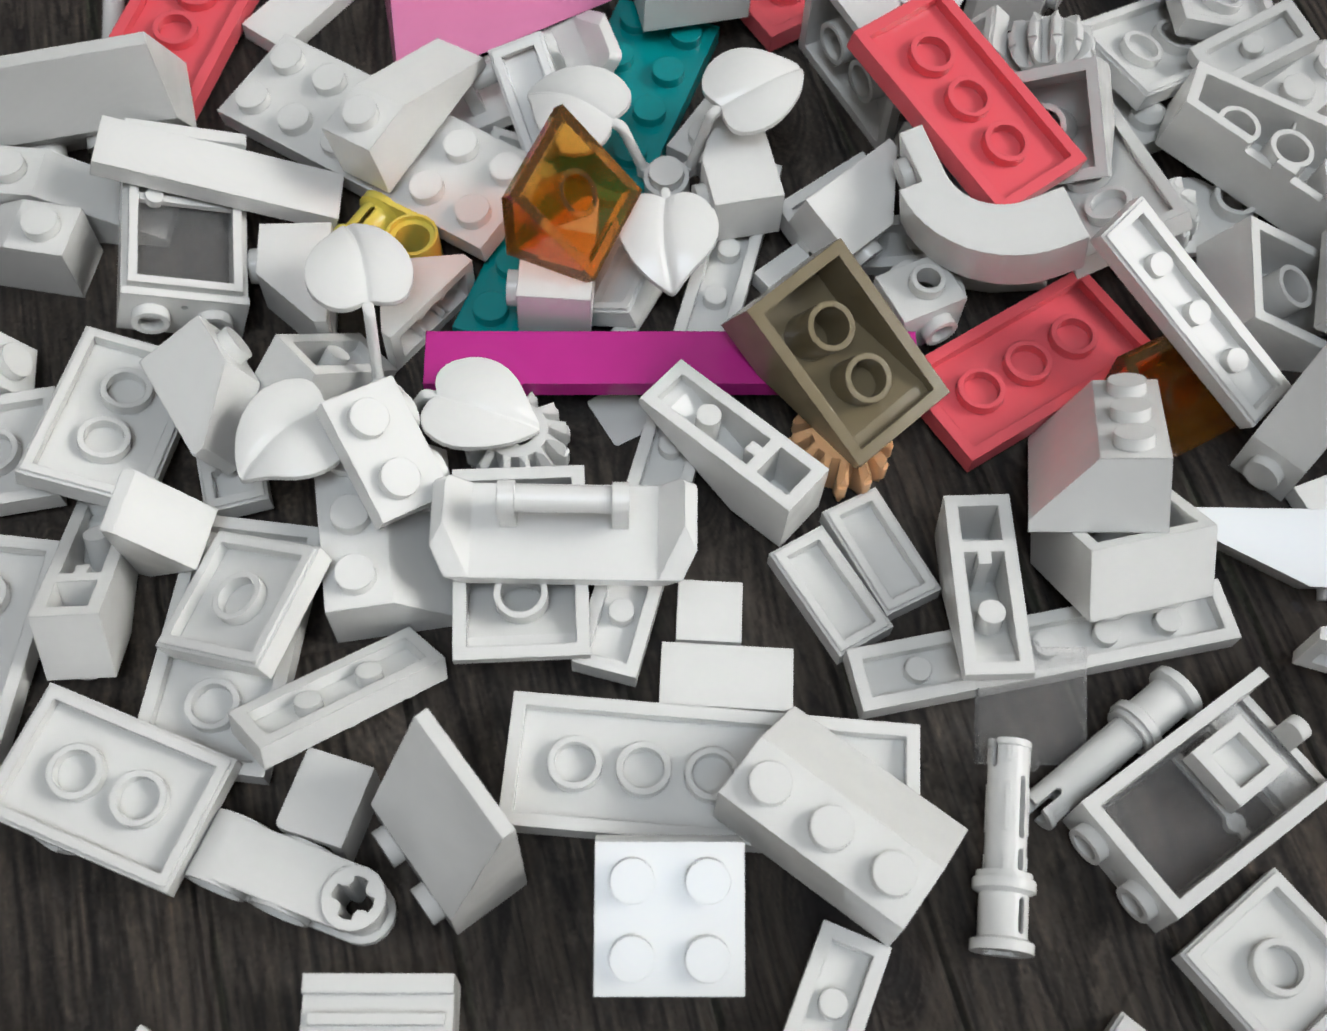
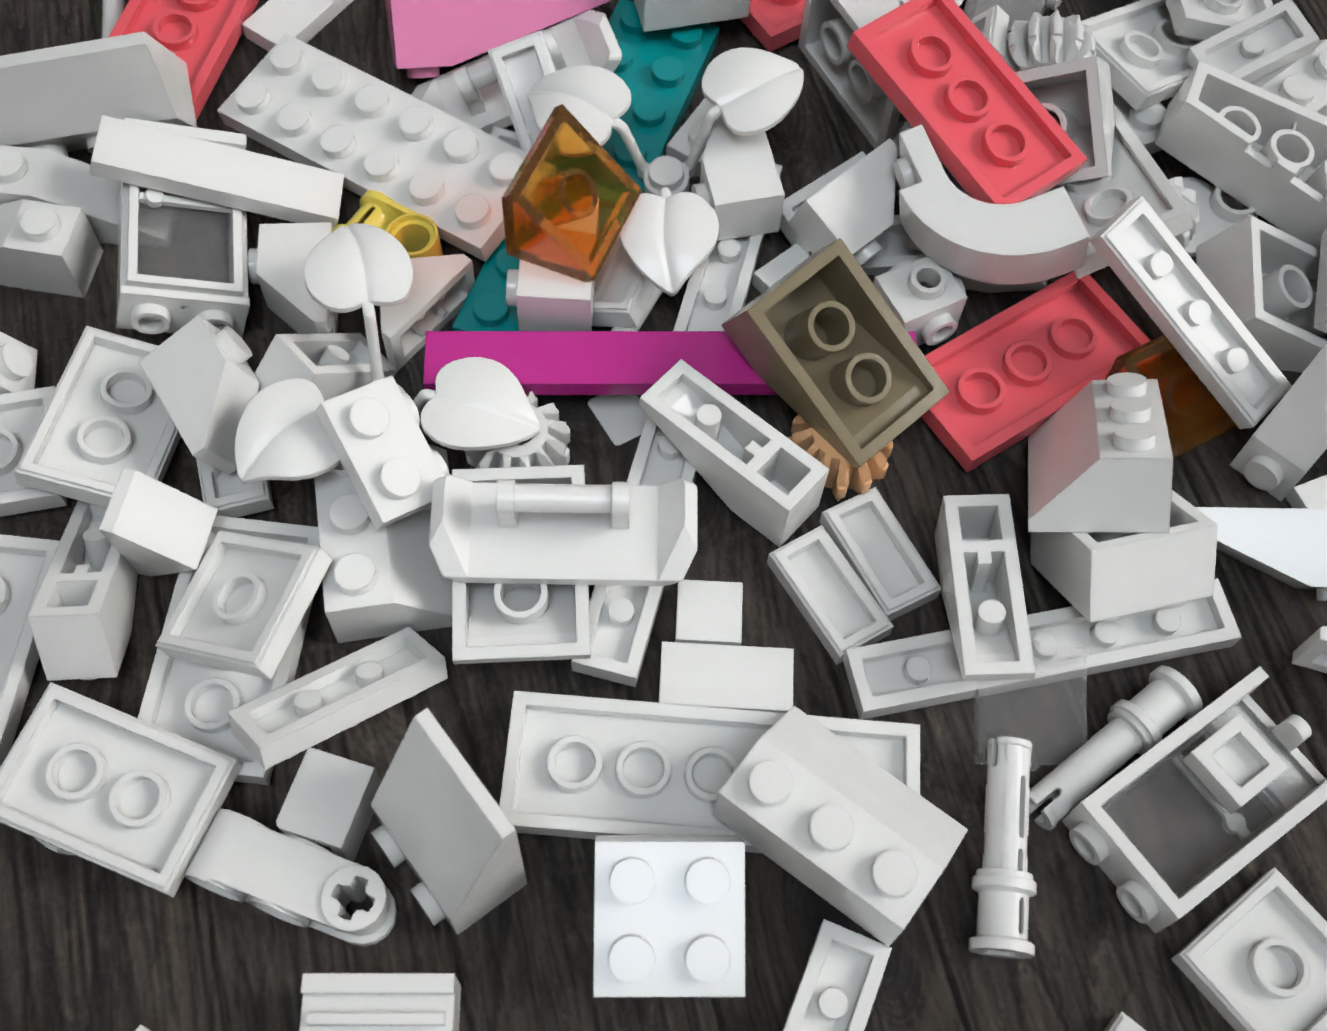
(398, 111): white slope -> none

